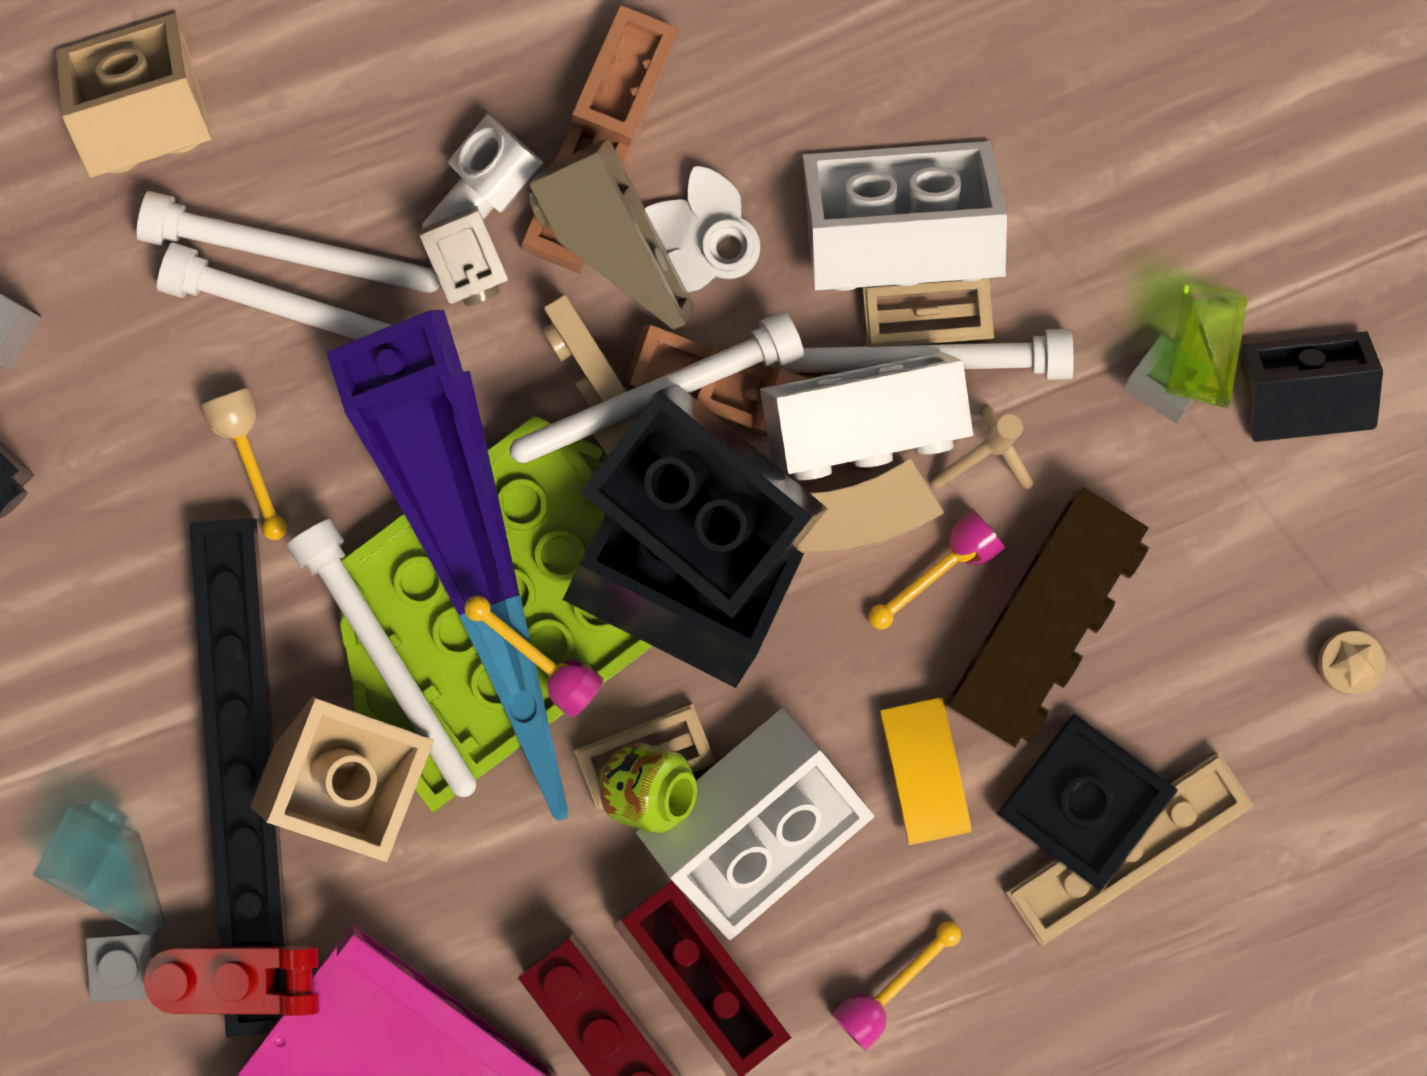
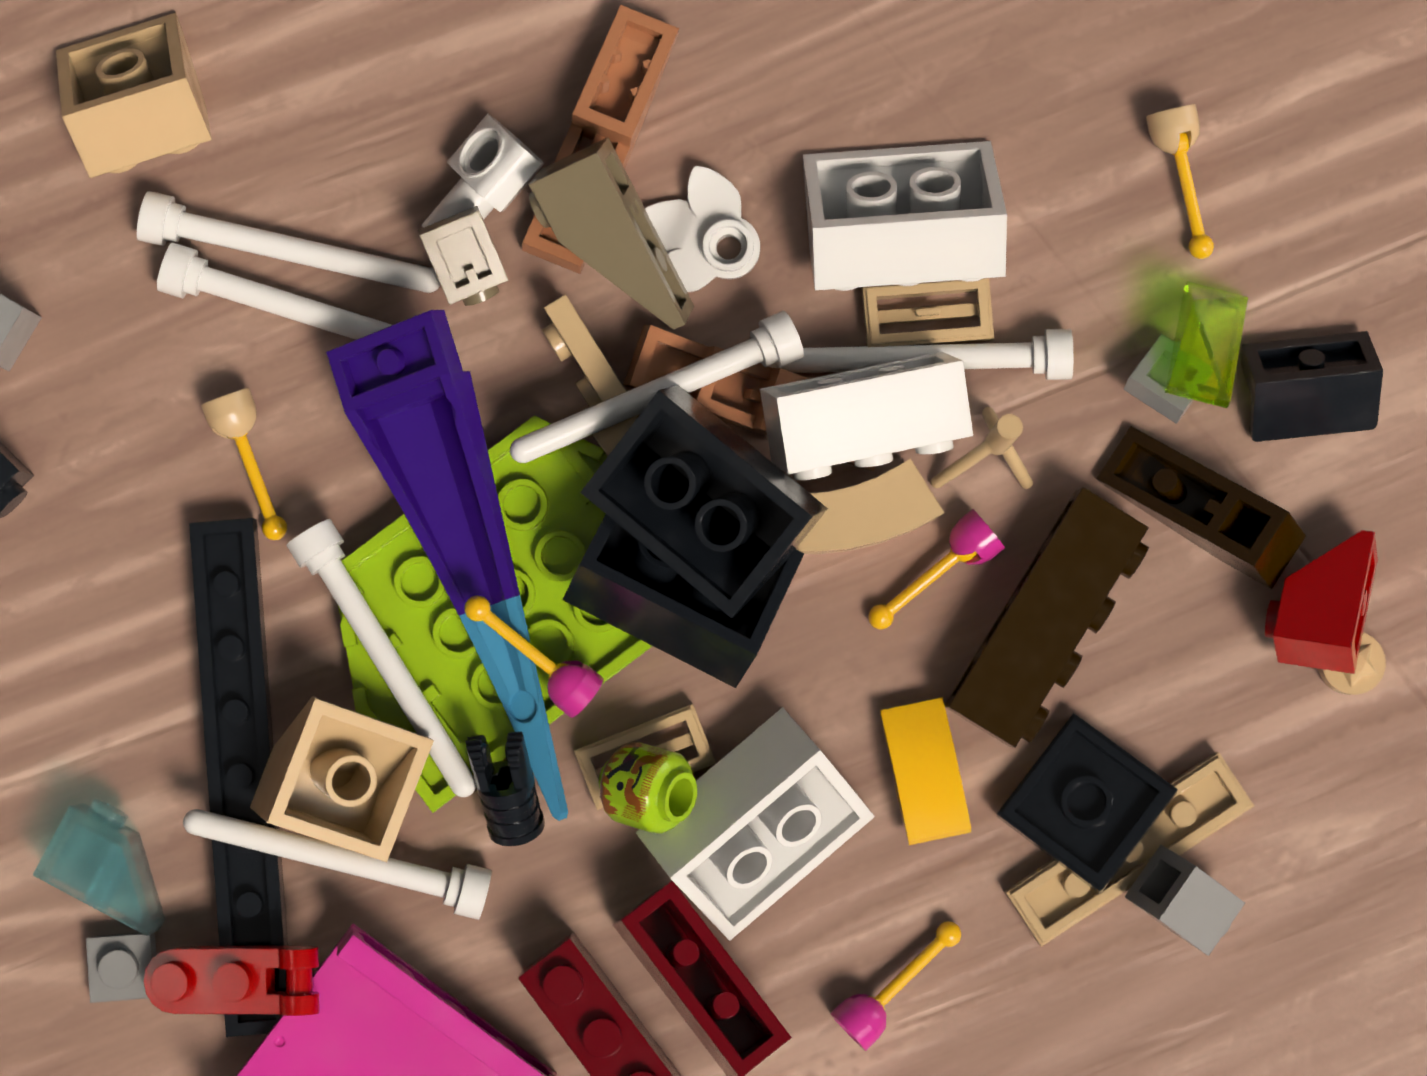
(460, 888): none -> white piece
(506, 791): none -> black hinge
(1176, 133): none -> hinge
(1185, 899): none -> light grey brick
(1204, 507): none -> dark brown slope
(1325, 607): none -> red slope

